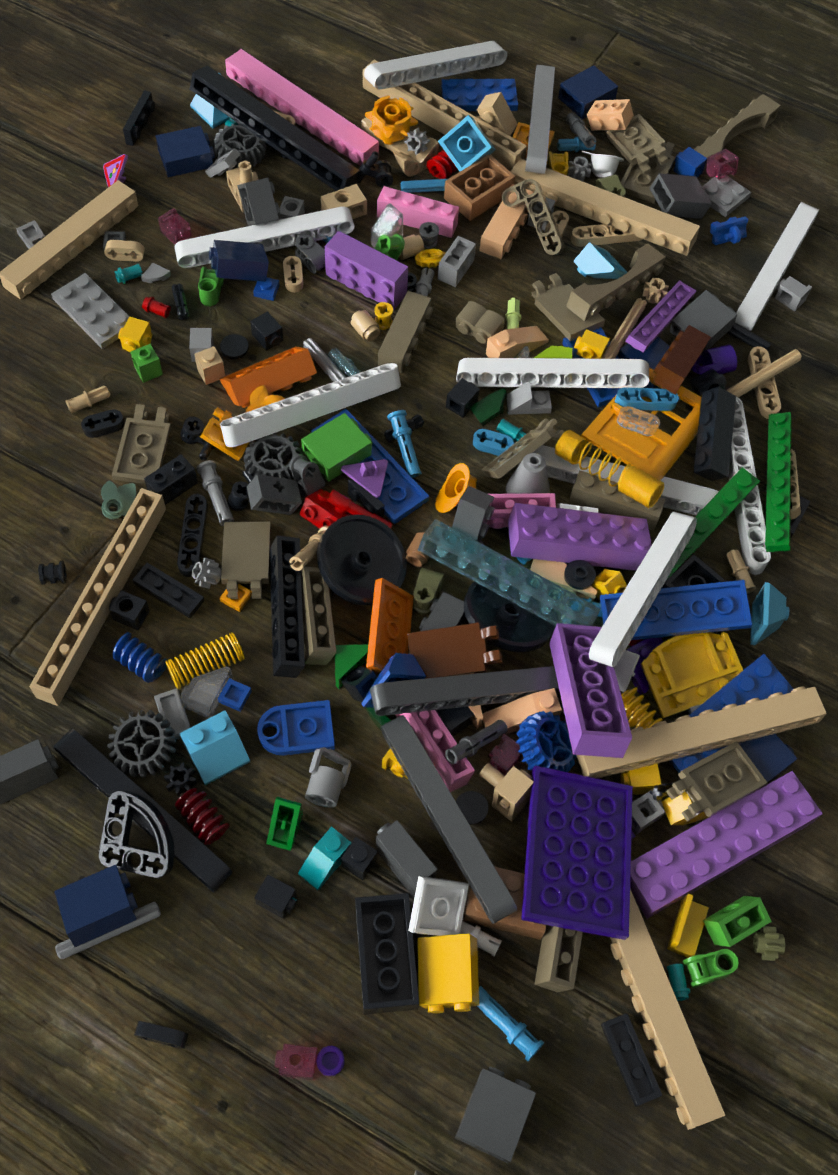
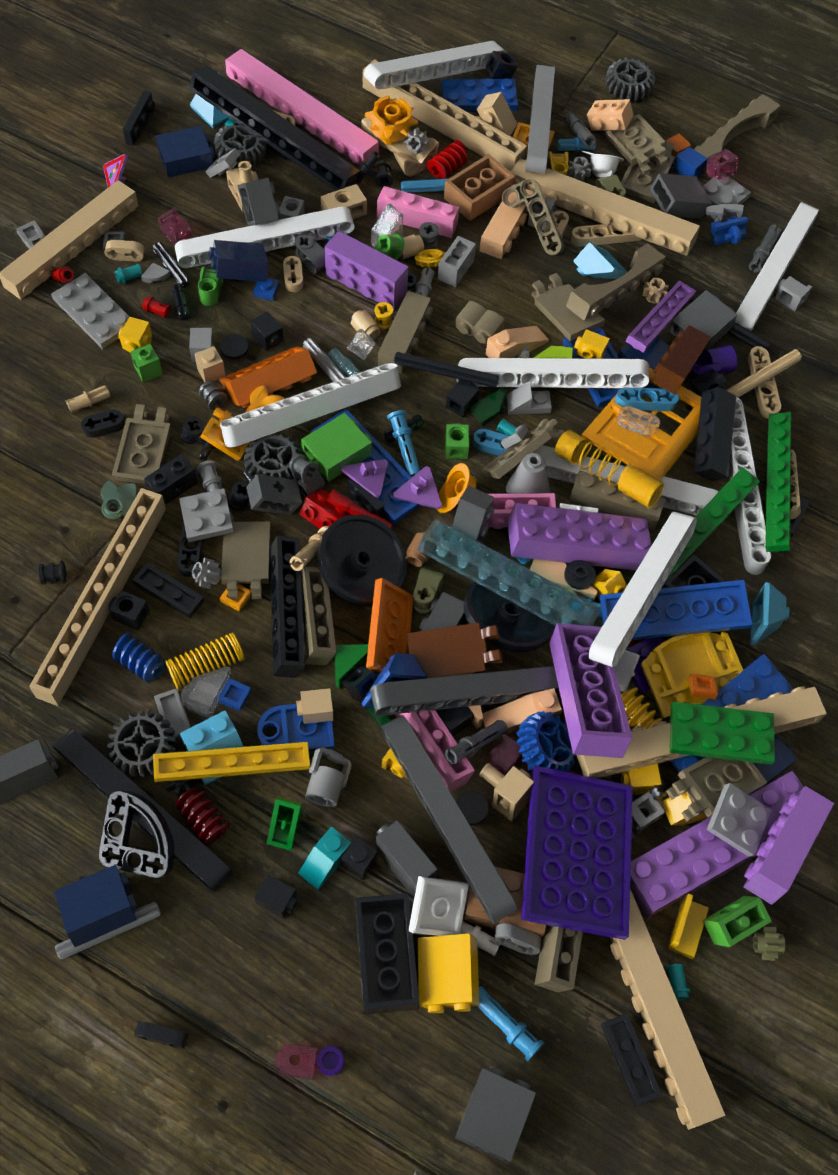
(63, 274): none -> red pin
(170, 264): none -> black axle
(206, 515): none -> light grey plate
(213, 395): none -> dark grey bush
(230, 761): none -> yellow plate
(315, 706): none -> tan brick
(361, 344): none -> clear slope
(420, 490): none -> medium lavender piece
(446, 369): none -> black axle
(457, 448): none -> bright green brick
(466, 143): medium azure slope -> none
(501, 65): none -> black brick
(513, 313): yellowish green axle -> none
(518, 939): none -> light grey beam
(520, 432): none -> light grey tile
(584, 88): dark blue brick -> none
(625, 329): tan axle -> none
(630, 79): none -> dark grey gear
(680, 144): none -> orange tile
(703, 686): none -> orange tile
(705, 967): bright green piece -> none
(722, 733): none -> green plate
(724, 211): none -> light grey slope
(739, 569): tan axle -> none
(739, 819): none -> light grey plate
(763, 251): none -> dark grey pin
(787, 845): none -> medium lavender brick

